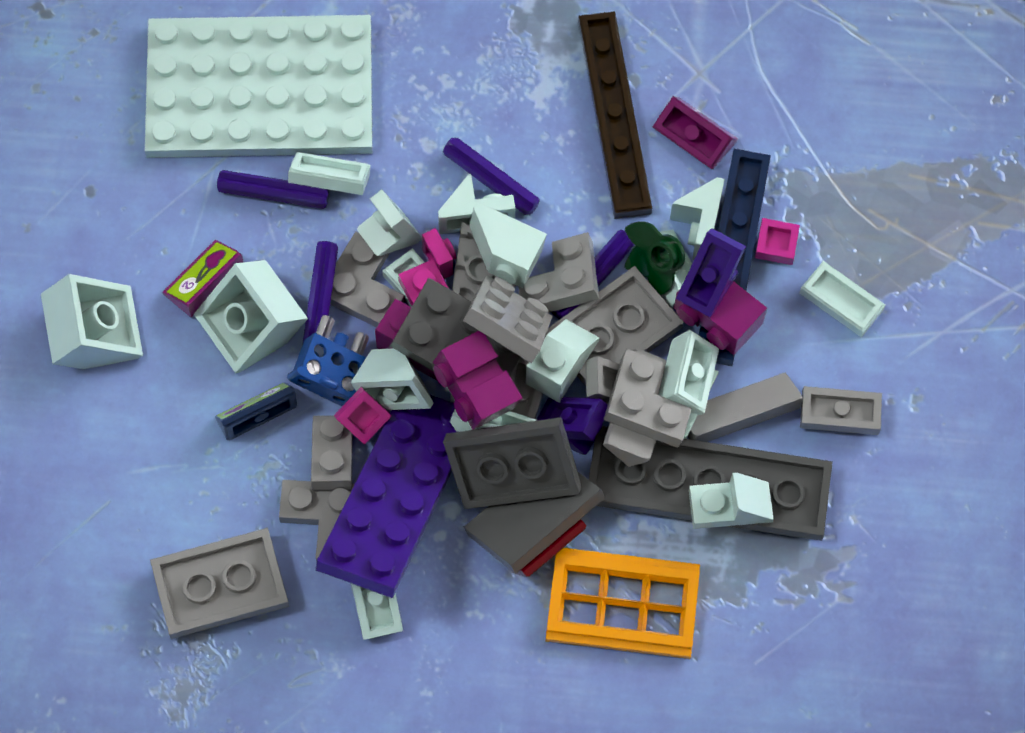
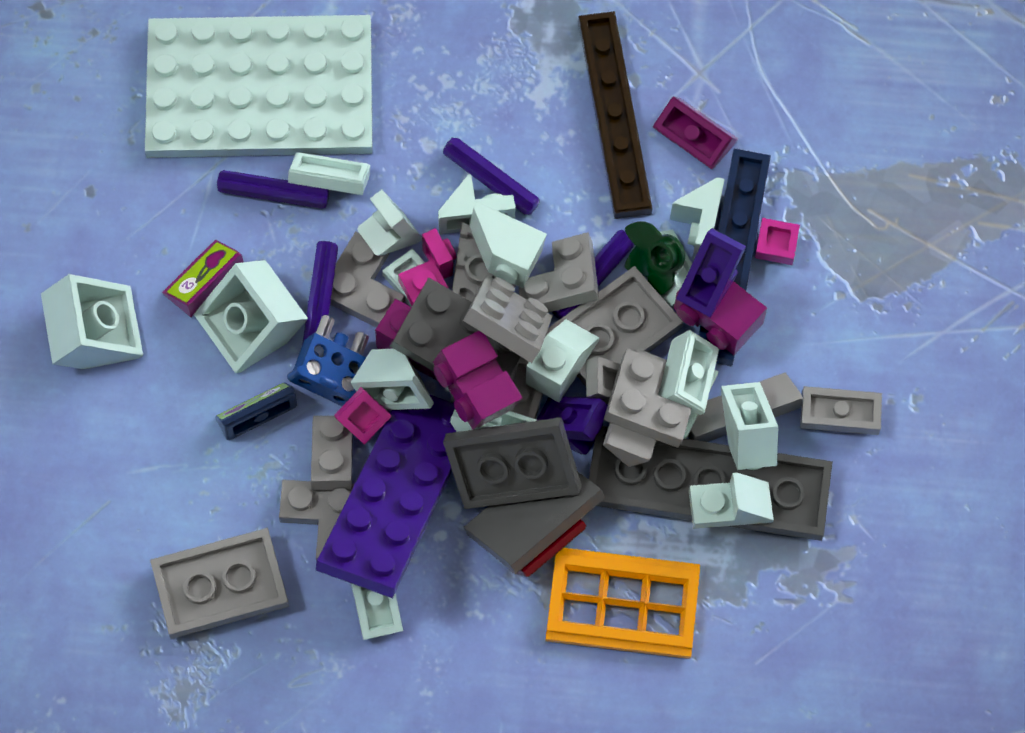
(750, 426): none -> light aqua slope
(842, 299): light aqua tile -> none

